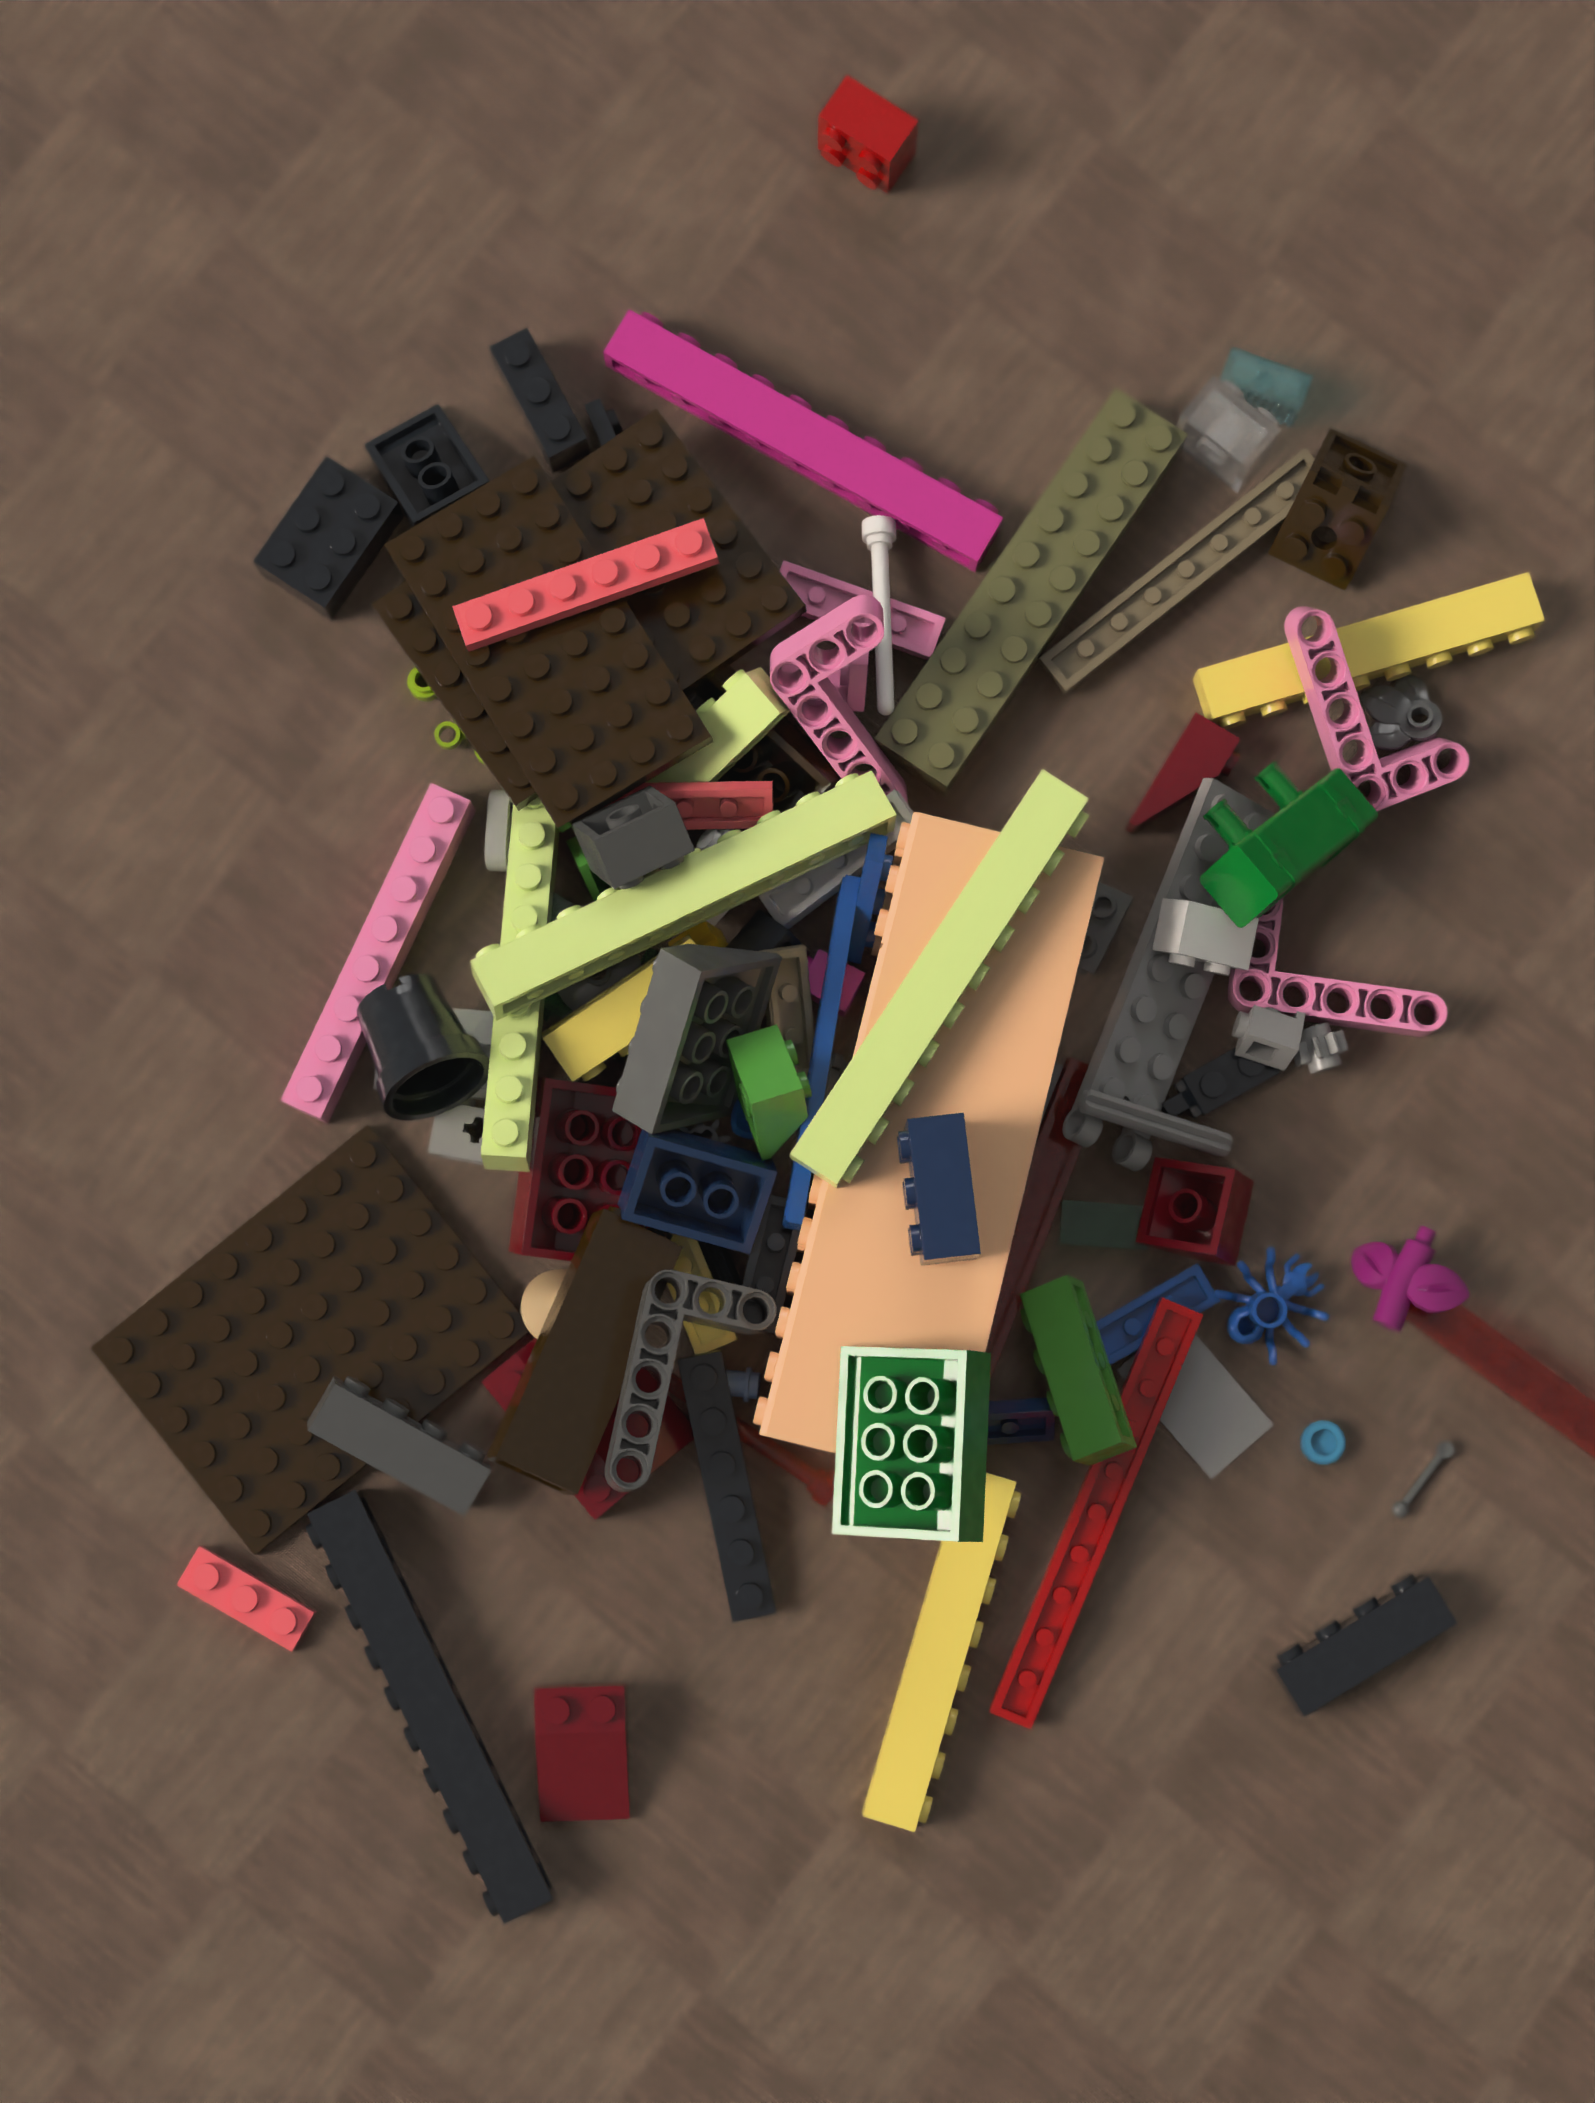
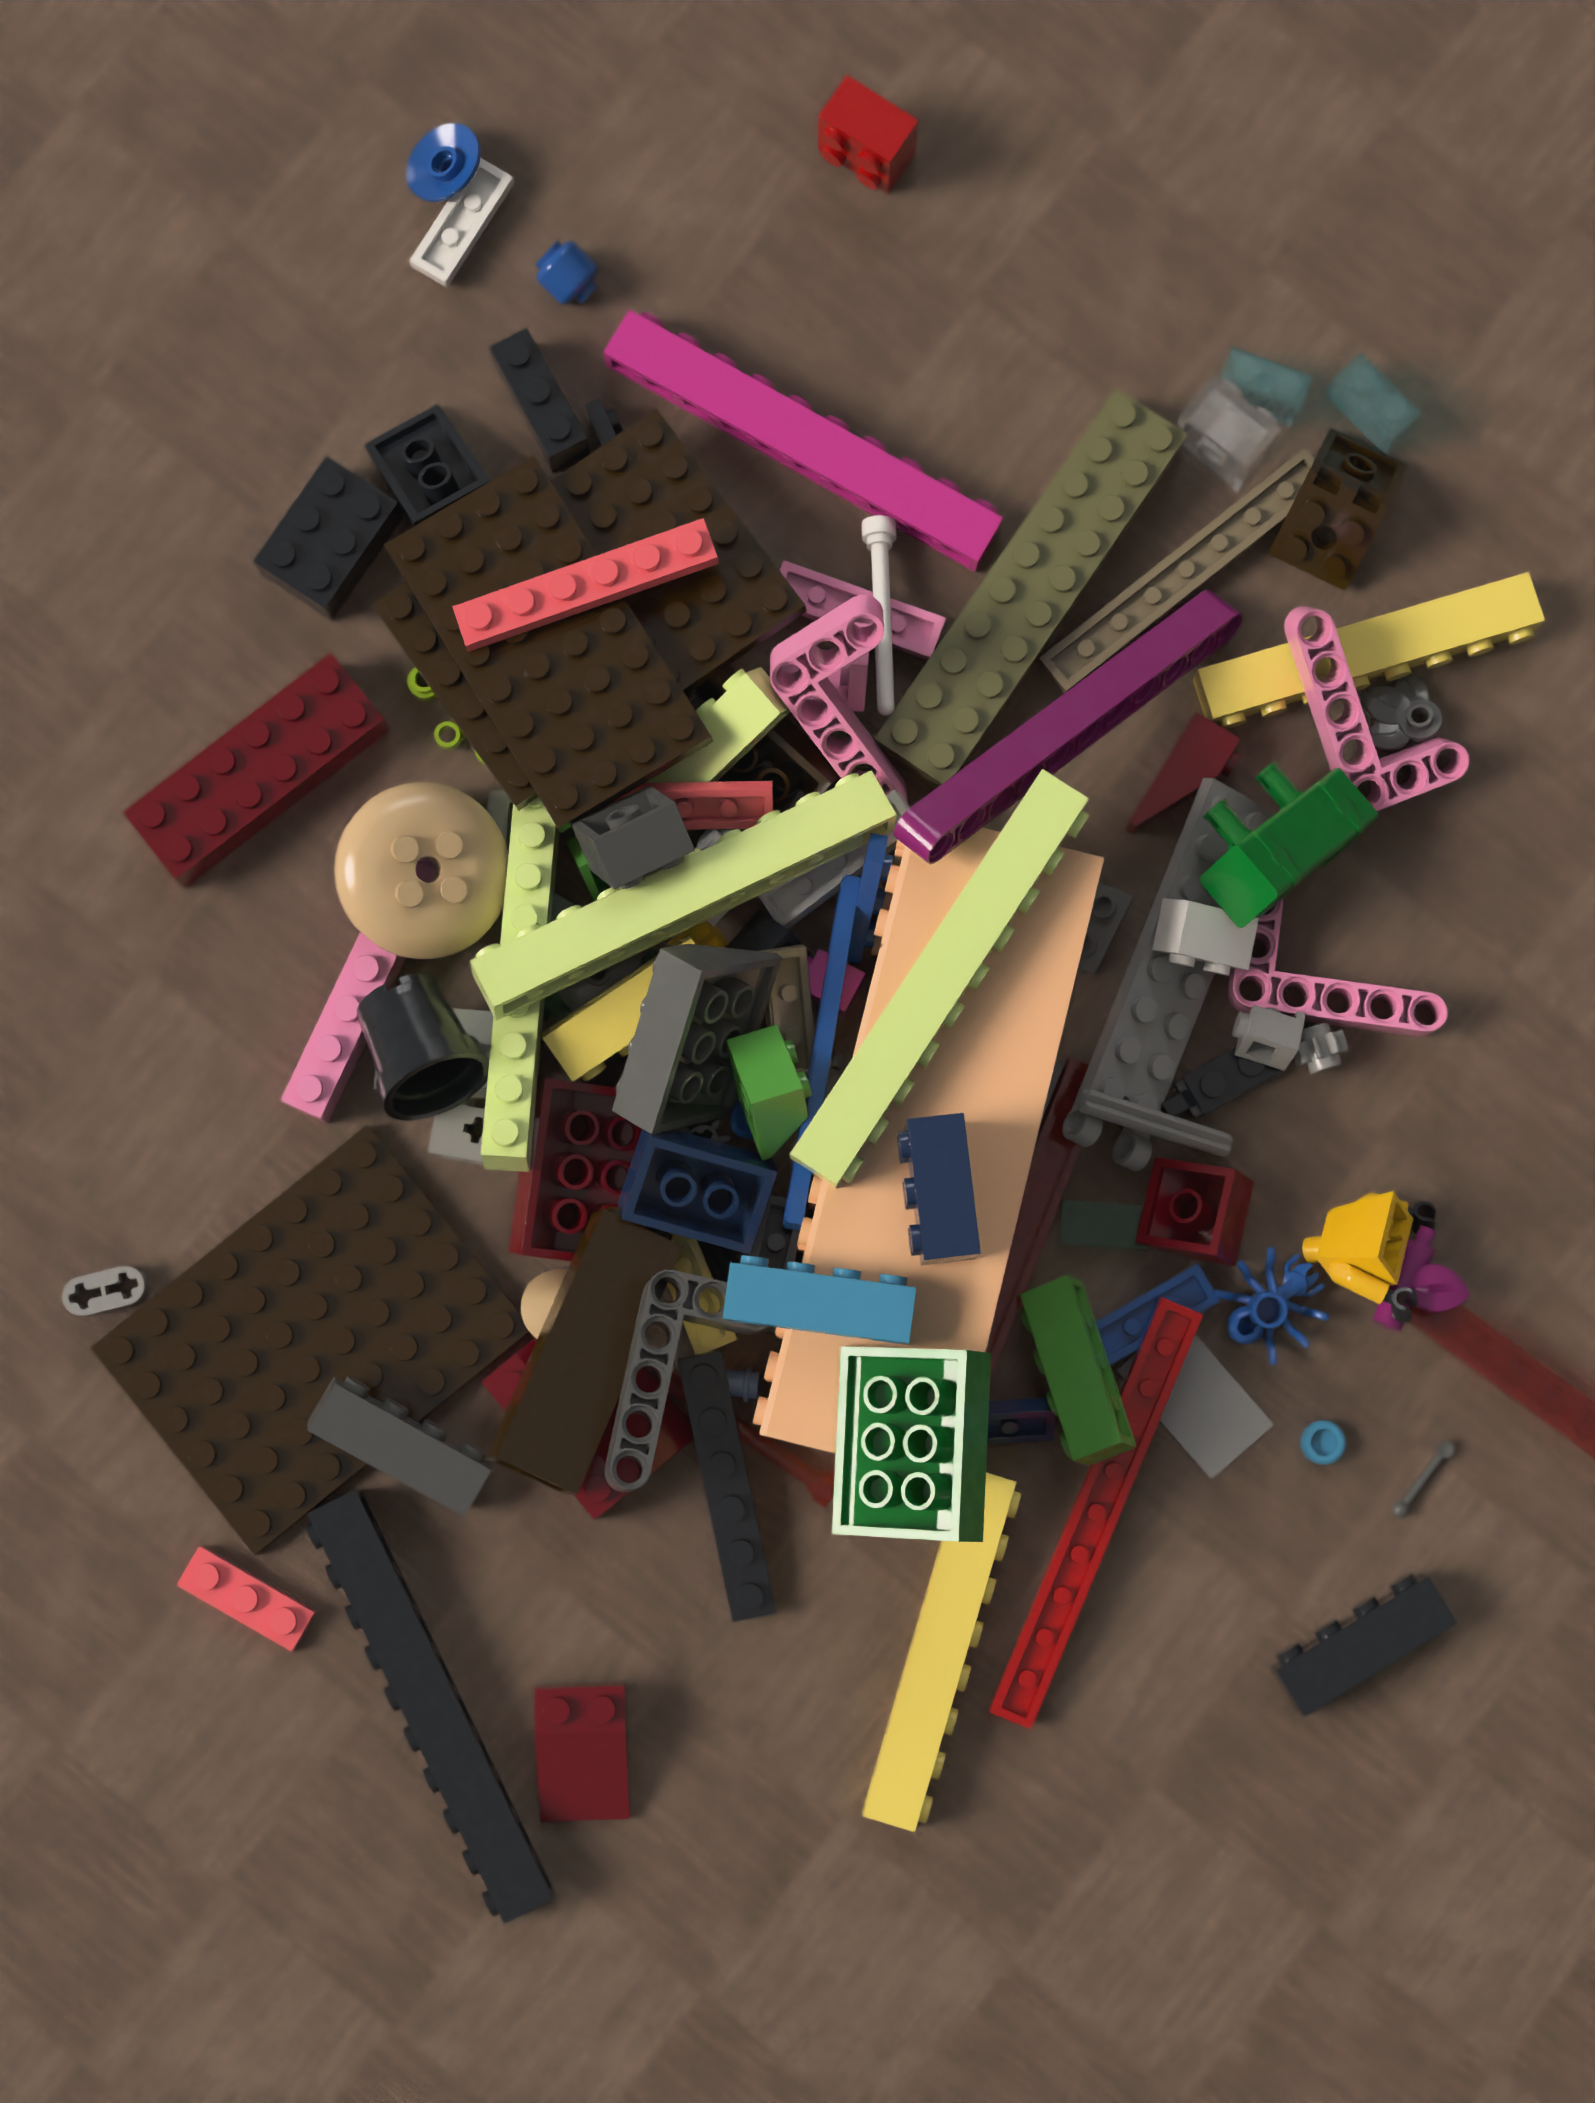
(104, 1280): none -> light grey beam
(256, 770): none -> dark red brick
(380, 880): none -> tan brick
(443, 162): none -> blue dish
(461, 224): none -> white plate
(567, 273): none -> blue head
(819, 1302): none -> dark azure brick
(1067, 727): none -> magenta beam
(1367, 1245): none -> yellow torso
(1373, 403): none -> clear light blue brick

